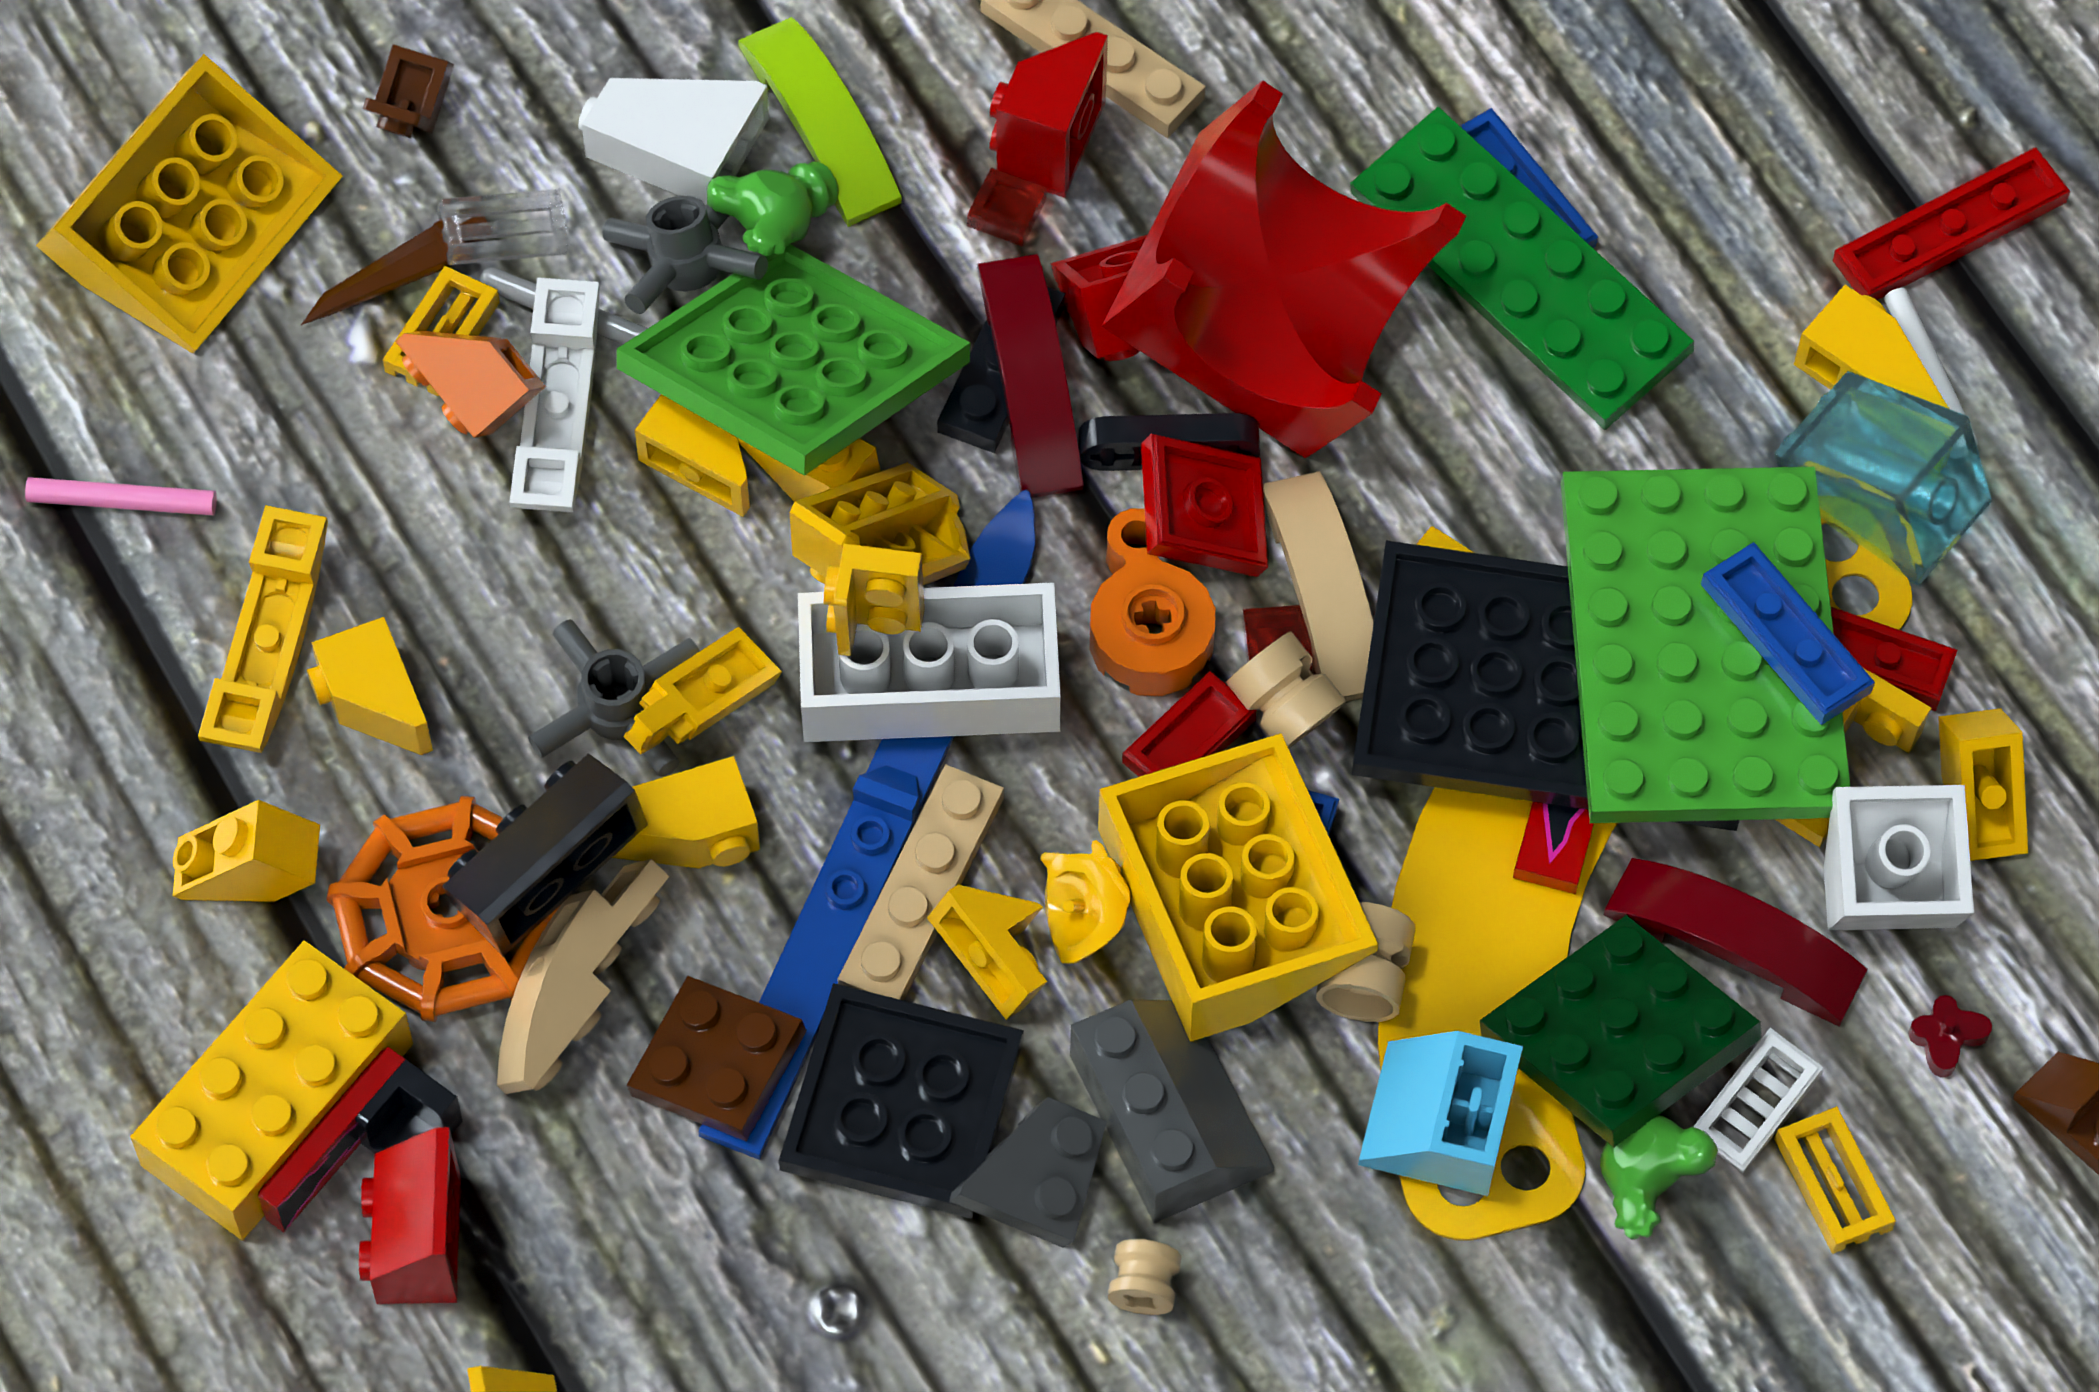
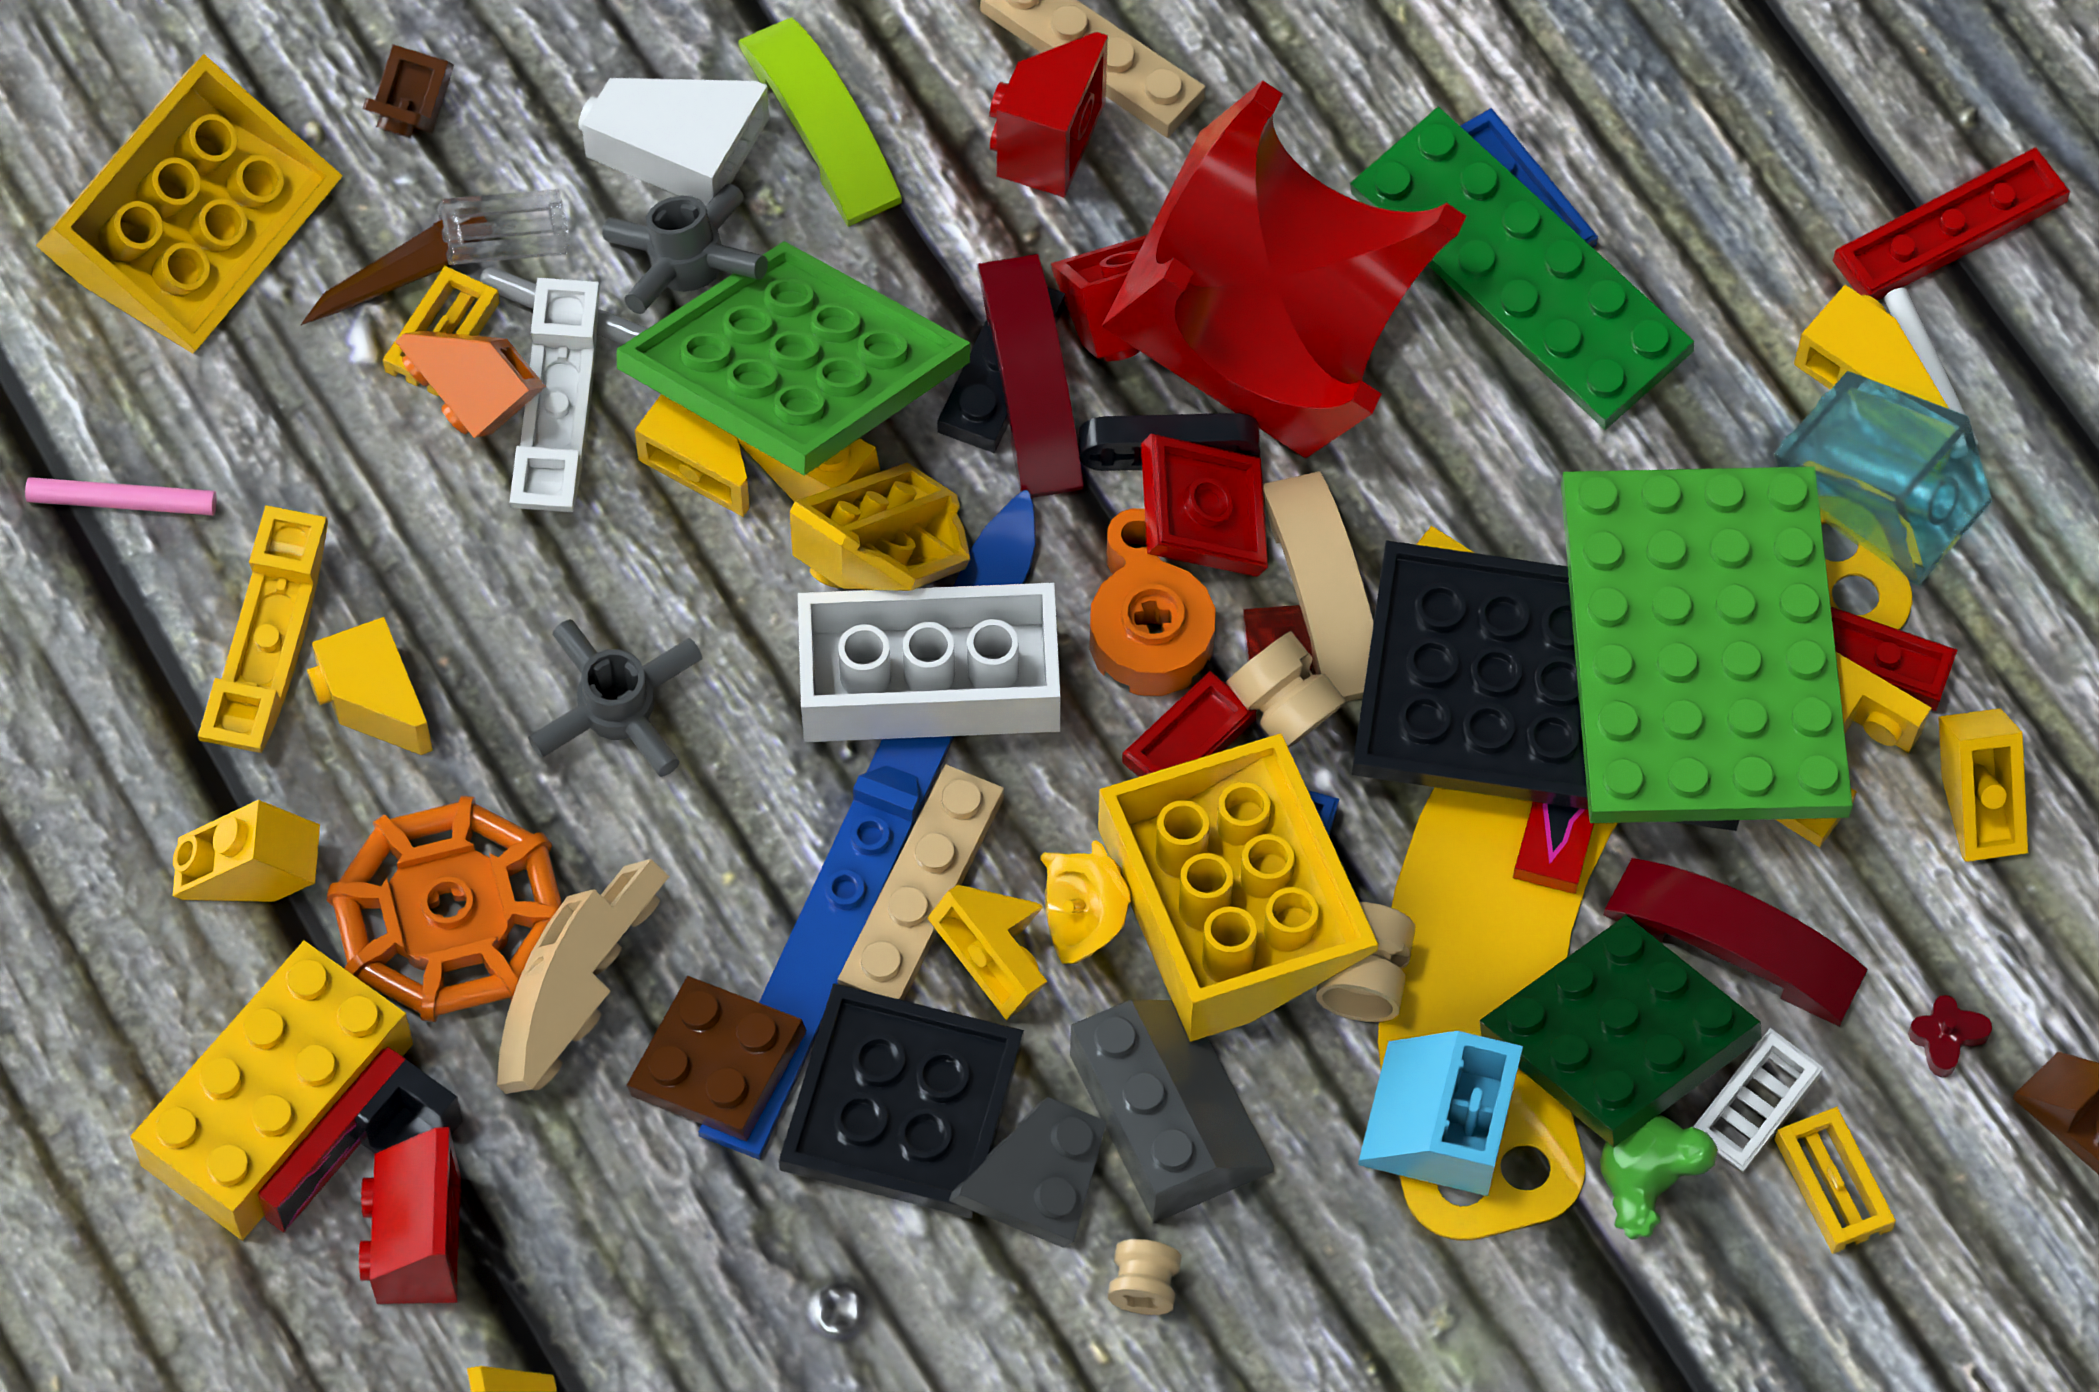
(545, 851): black slope -> none
(695, 818): yellow slope -> none
(702, 691): yellow hinge -> none
(775, 204): bright green animal -> none
(874, 590): yellow bracket -> none
(1006, 207): clear red tile -> none
(1787, 633): blue tile -> none
(1898, 858): white slope -> none

